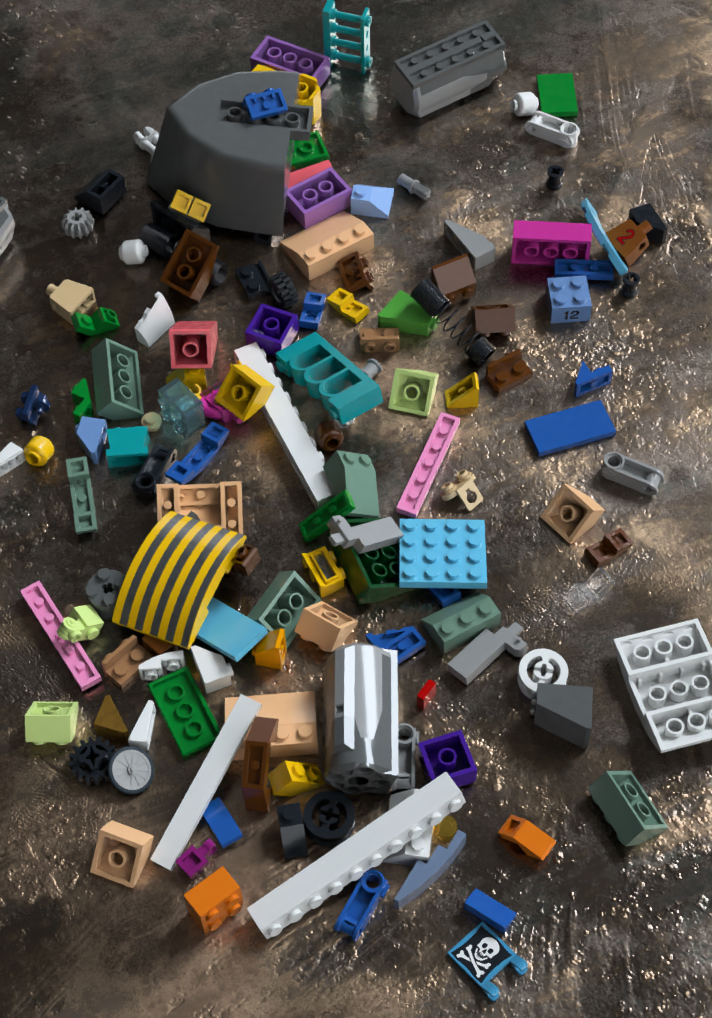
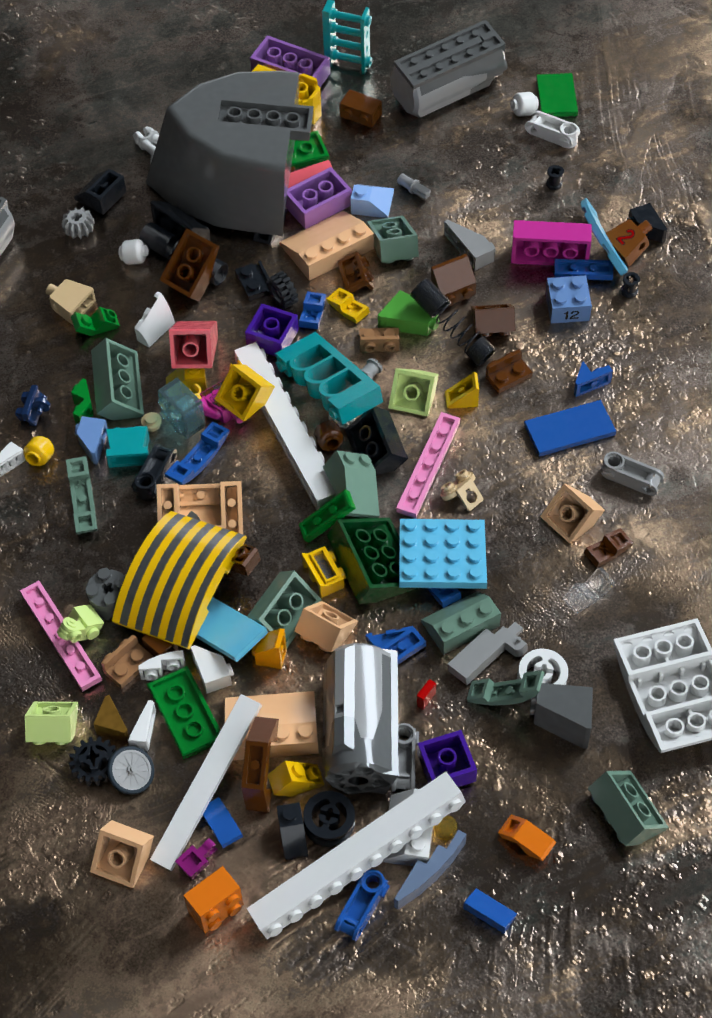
(189, 207): yellow hips -> none
(265, 104): blue bracket -> none
(360, 108): none -> reddish brown brick
(364, 536): light grey piece -> none
(377, 437): none -> black slope
(394, 239): none -> sand green slope
(483, 956): flag -> none
(505, 692): none -> sand green slope

